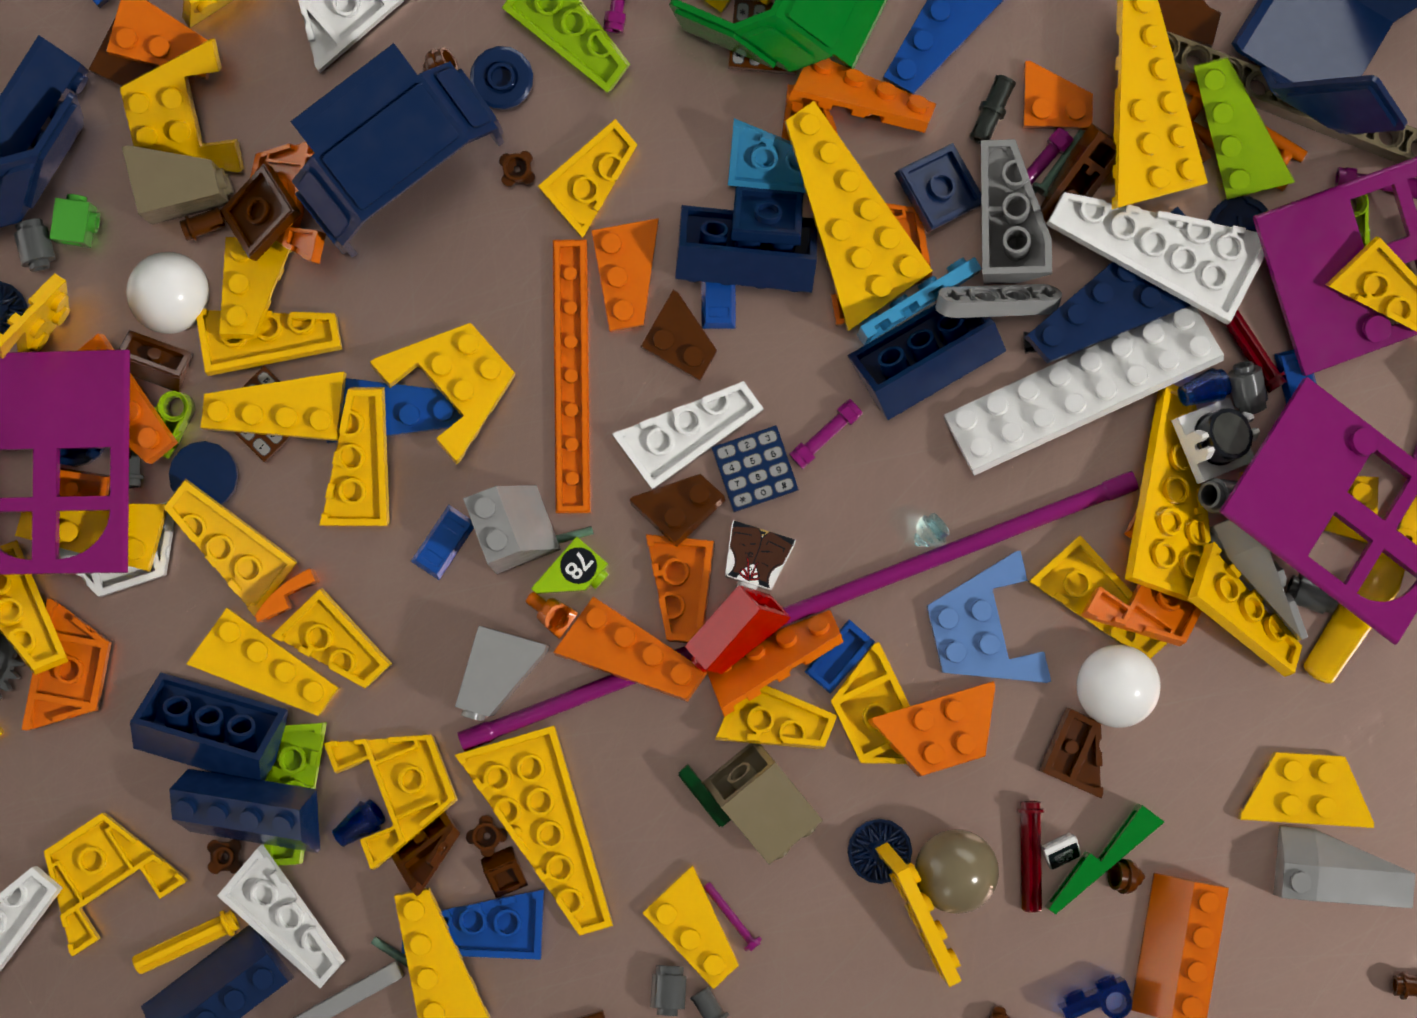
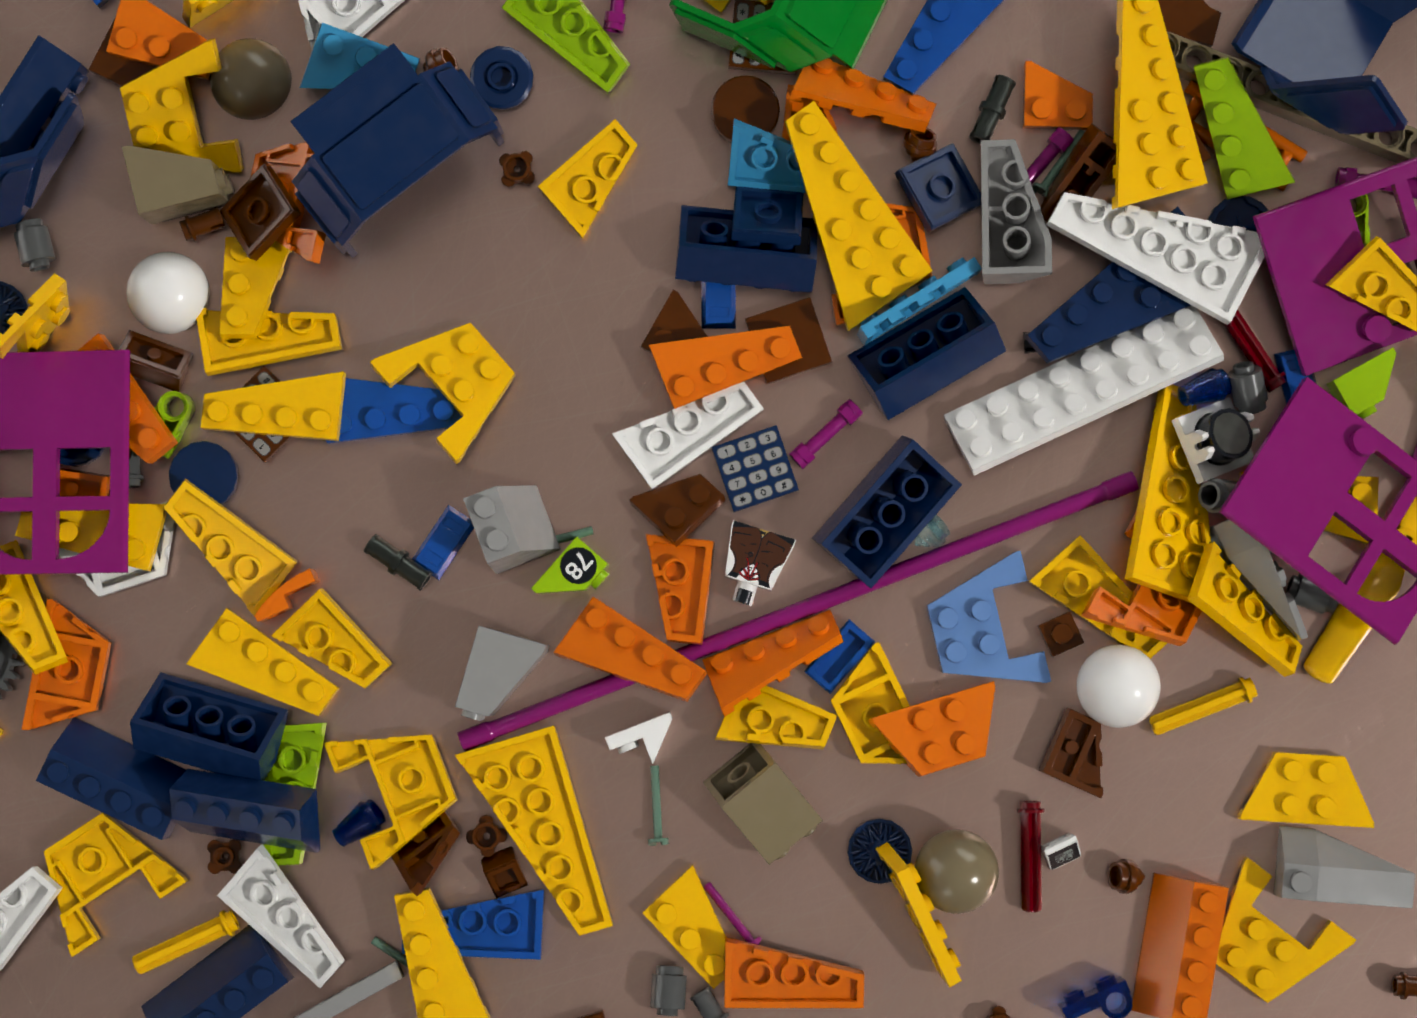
(74, 221): bright green brick -> none
(112, 777): none -> dark blue slope
(252, 79): none -> dark tan piece
(339, 55): none -> dark azure wing
(360, 467): yellow wing -> none
(398, 562): none -> pearl dark grey pin
(552, 613): orange piece -> none
(571, 376): orange tile -> none
(625, 270): orange wing -> none
(651, 731): none -> white slope
(656, 807): none -> sand green piece
(703, 795): dark green tile -> none
(714, 363): none -> orange wing
(735, 629): red slope -> none
(745, 100): none -> reddish brown tile
(780, 979): none -> orange wing
(806, 331): none -> reddish brown tile
(887, 511): none -> dark blue slope
(920, 144): none -> reddish brown plate
(998, 300): light grey beam -> none
(1060, 634): none -> reddish brown plate
(1088, 868): green slope -> none
(1203, 706): none -> yellow axle
(1263, 953): none -> yellow wing
(1365, 384): none -> lime slope

